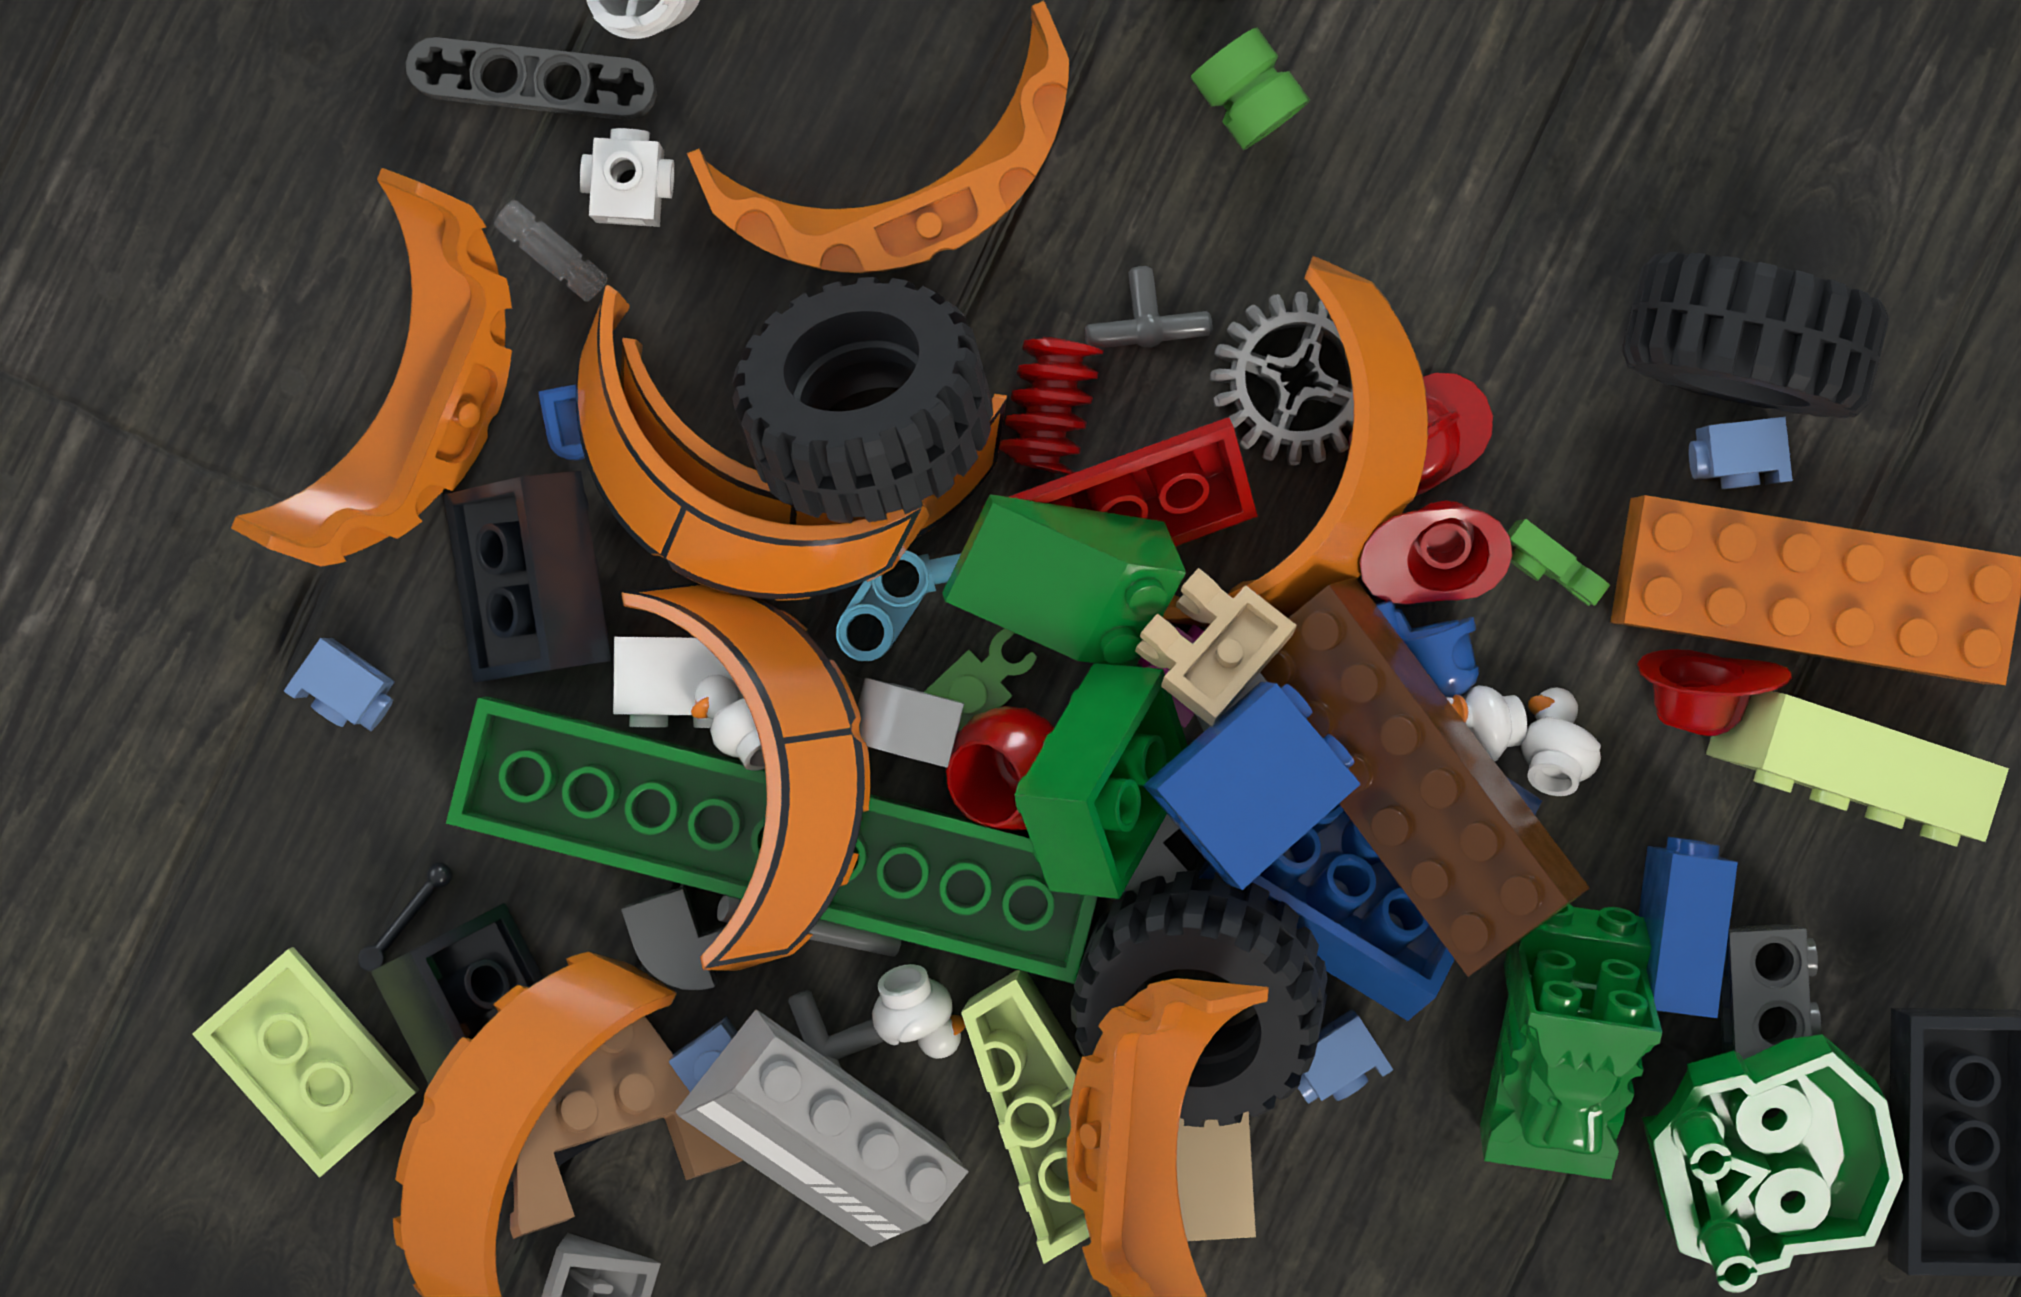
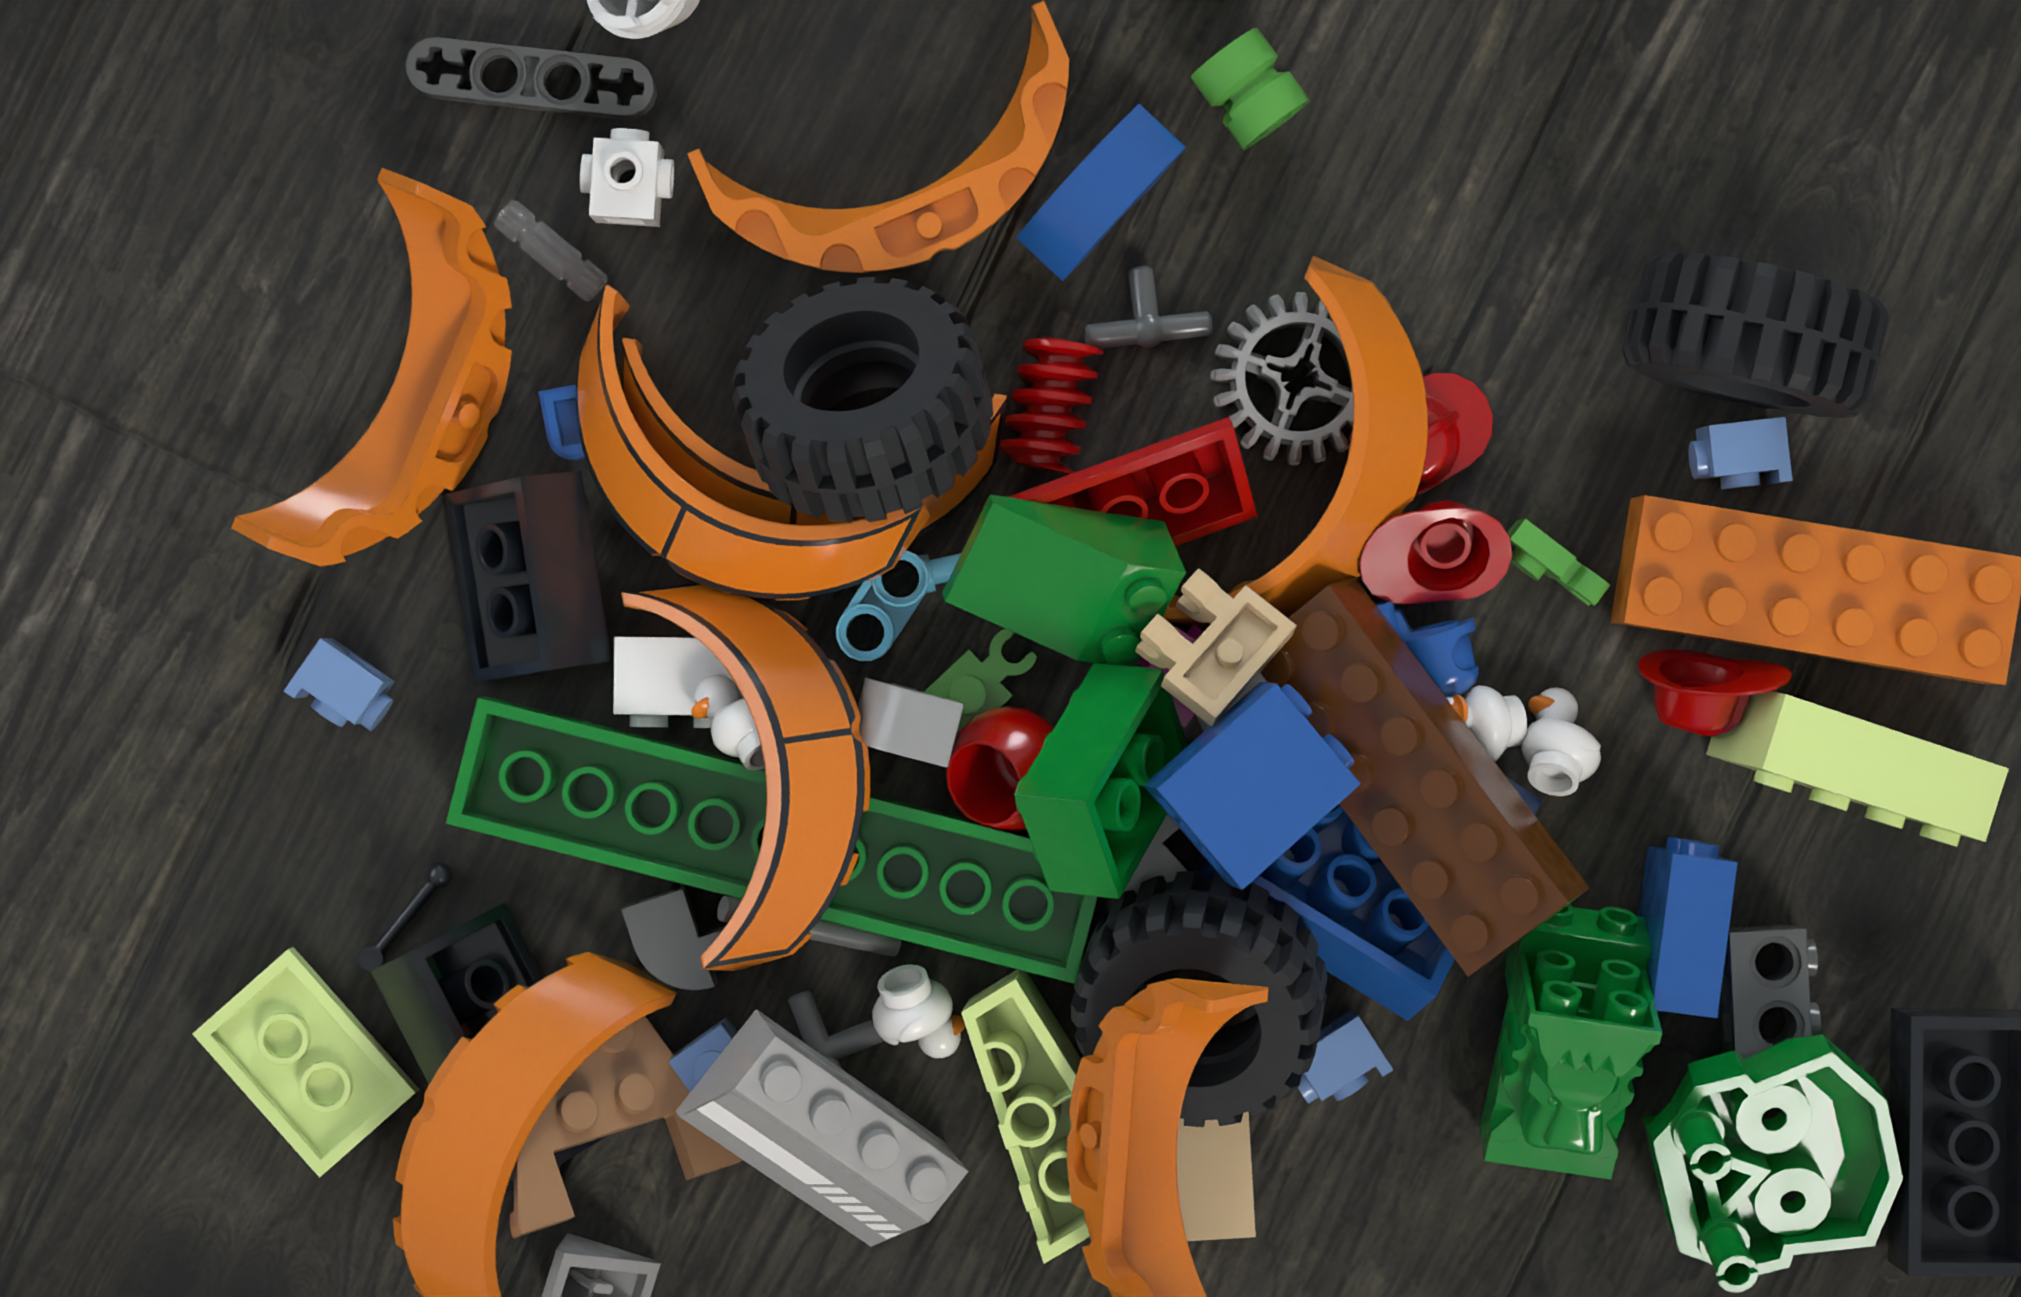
(1100, 192): none -> blue brick

